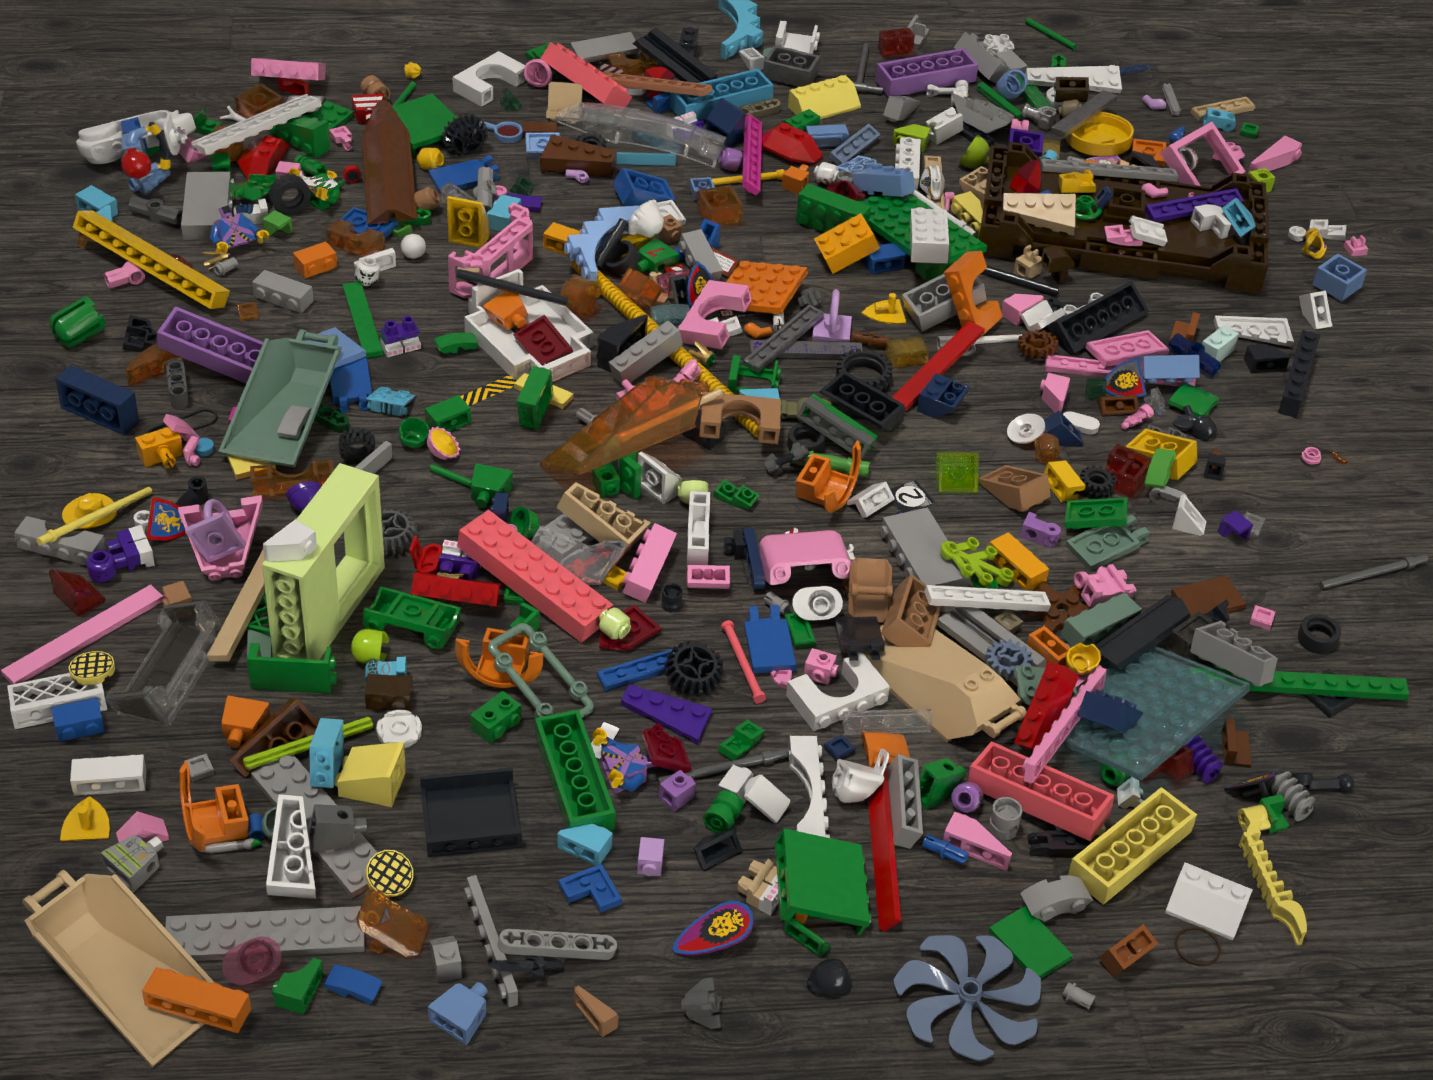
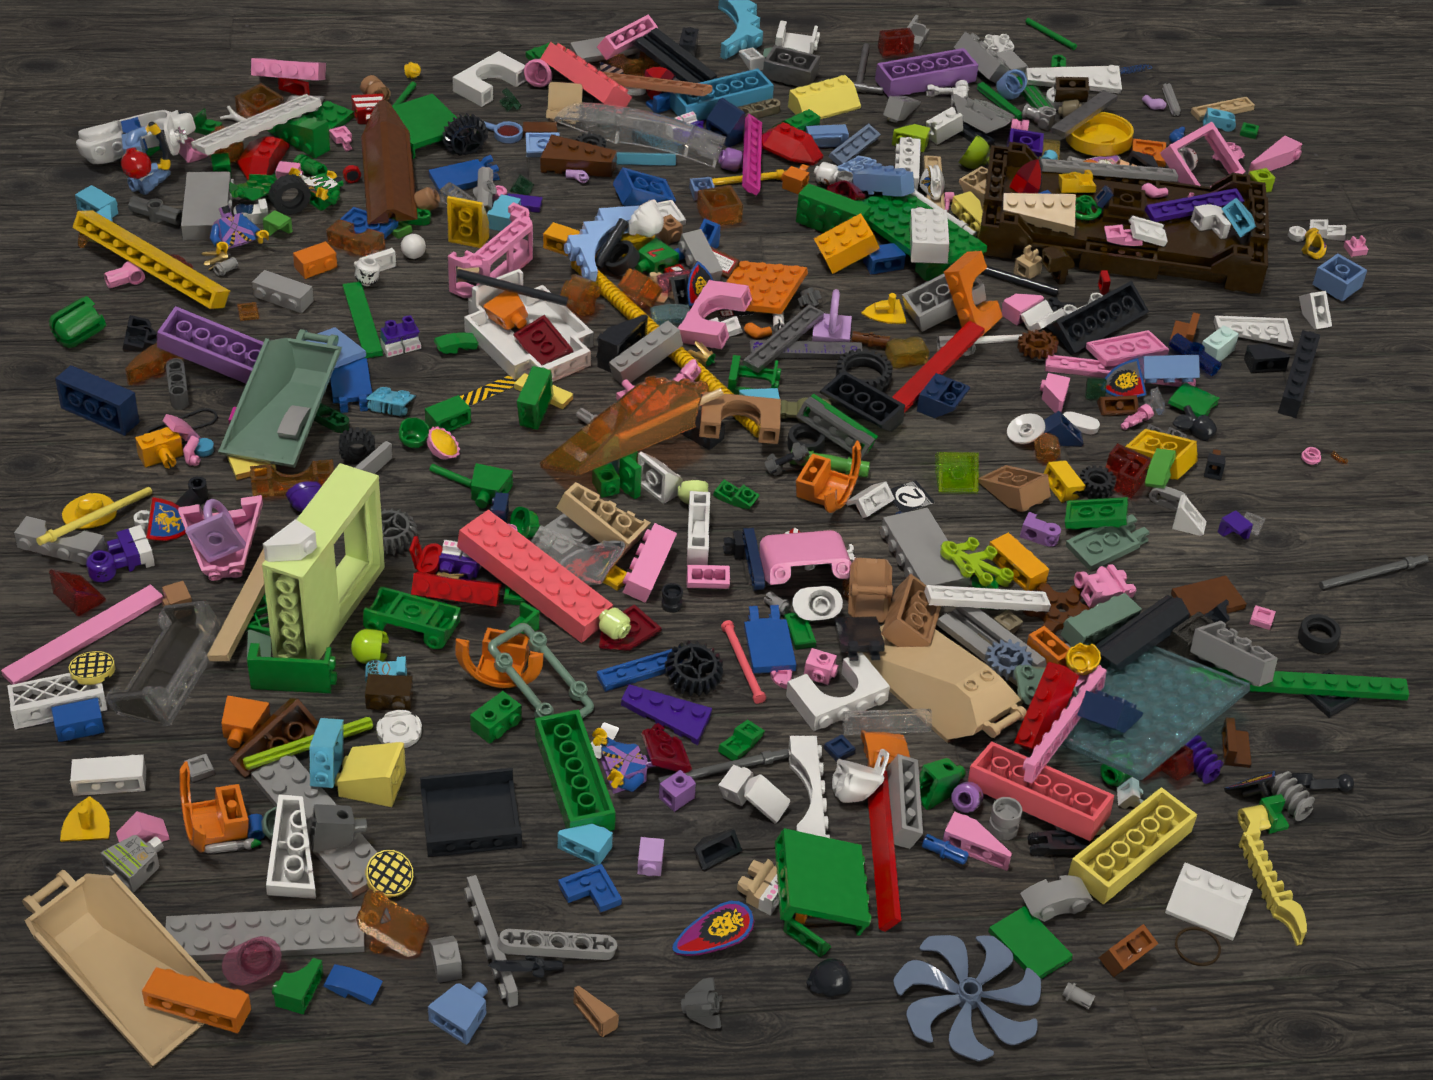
(430, 158): yellow head -> none
(624, 37): none -> bright pink brick
(723, 811): green wheel -> none
(1104, 282): none -> red tile

